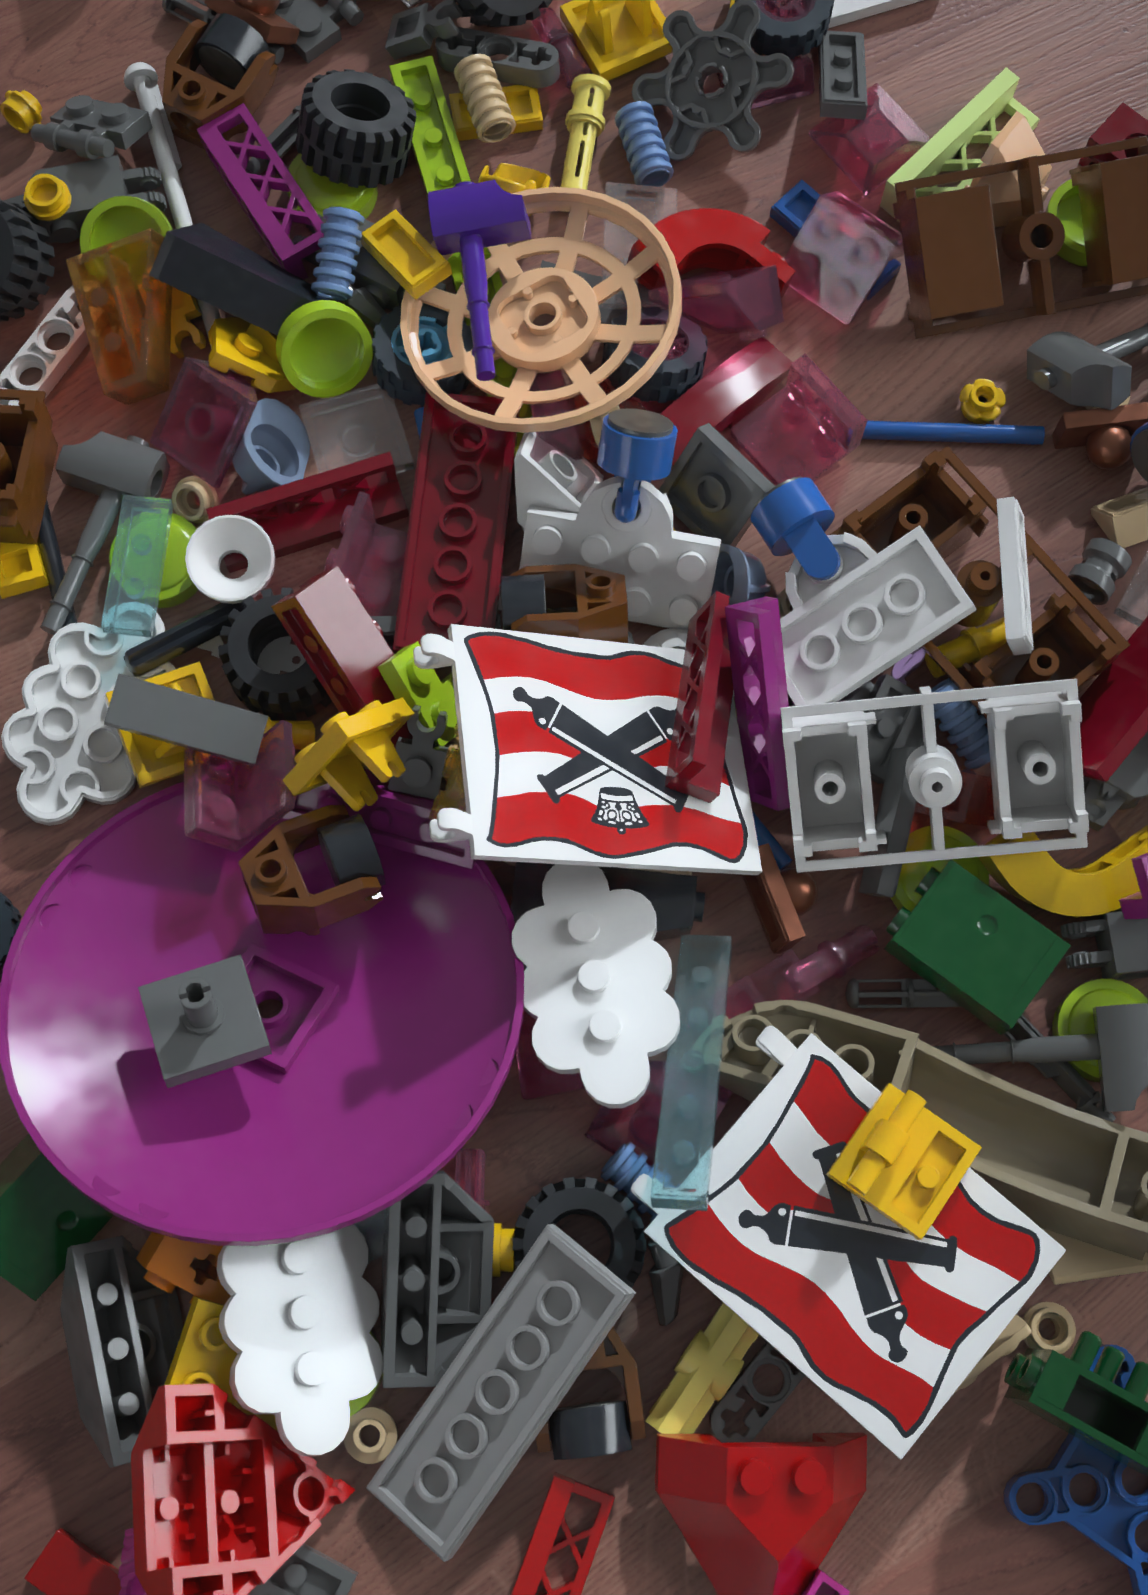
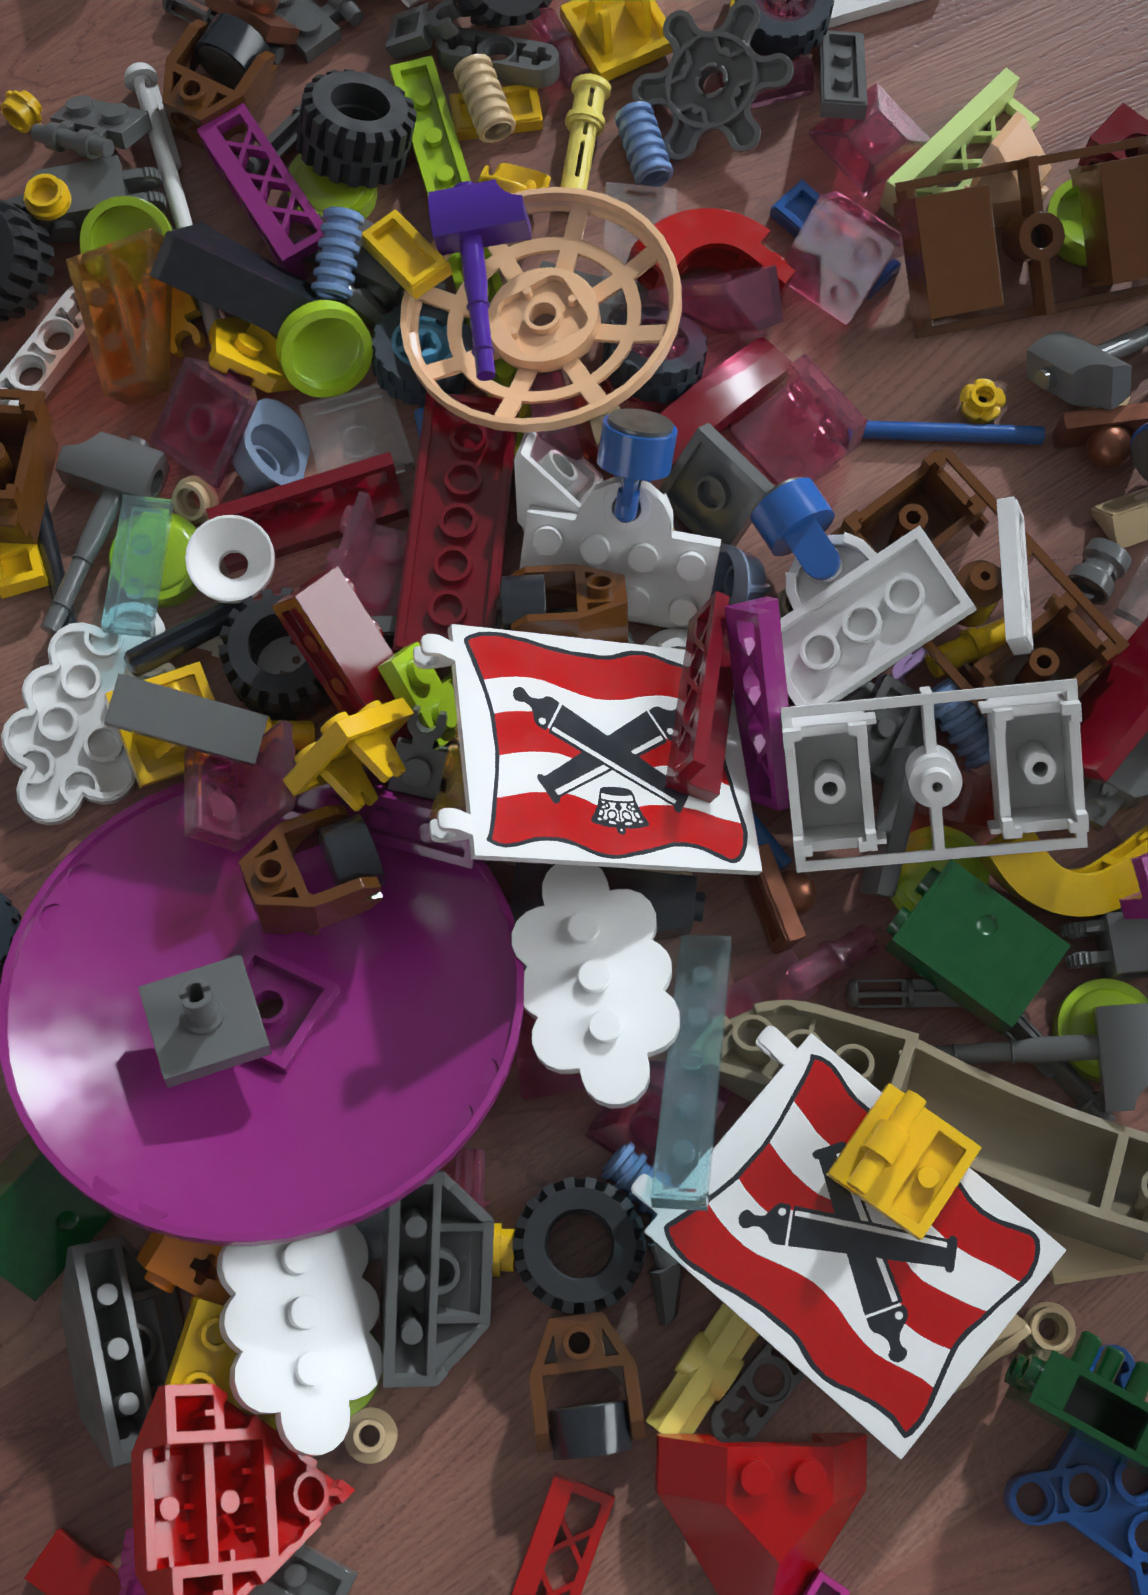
(500, 1391): light grey tile -> none

